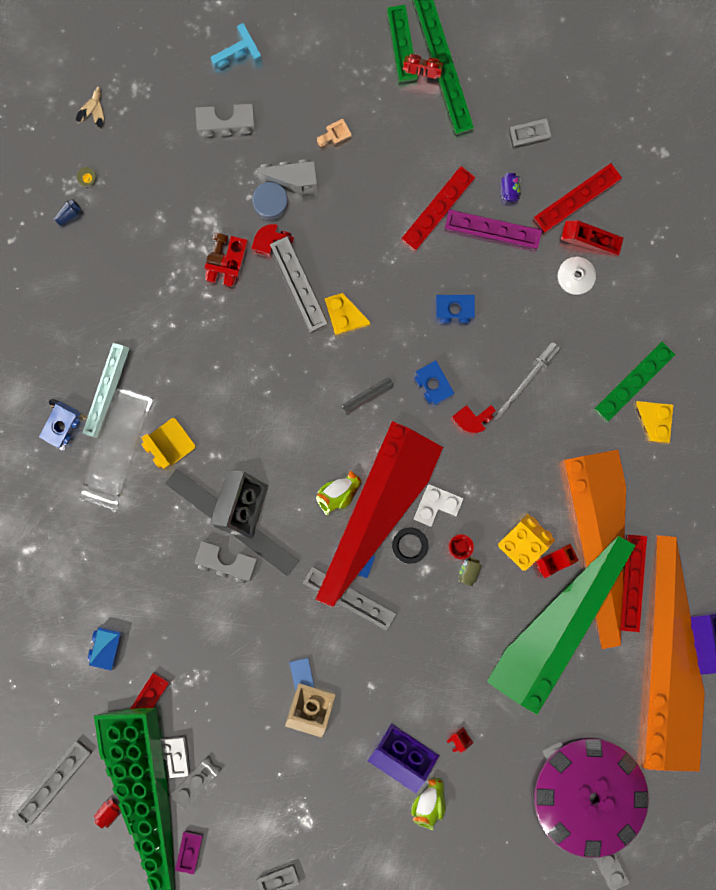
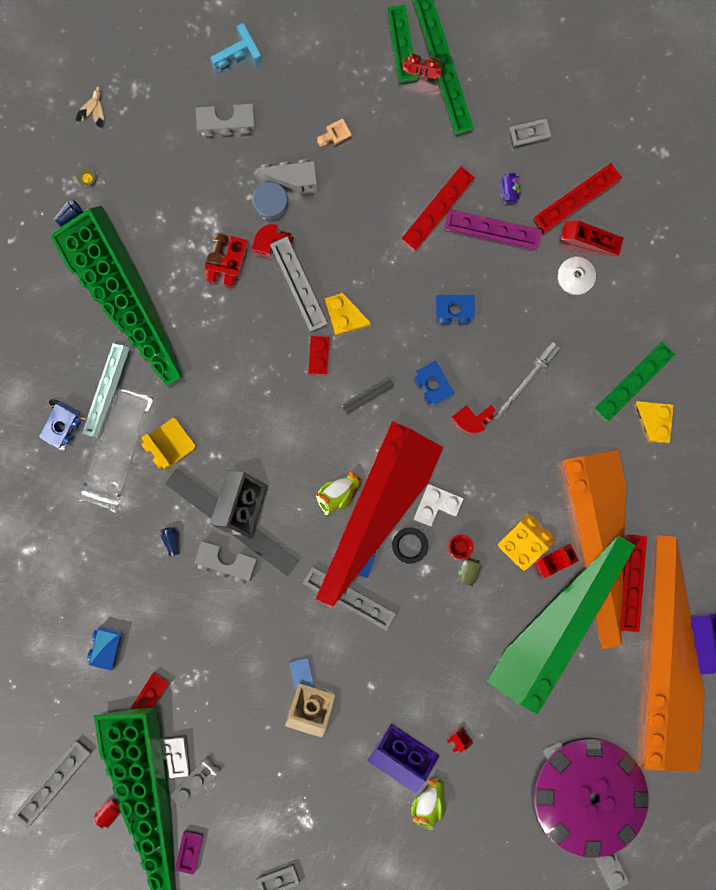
(104, 267): none -> green wedge
(170, 540): none -> dark blue cone
(319, 355): none -> red plate

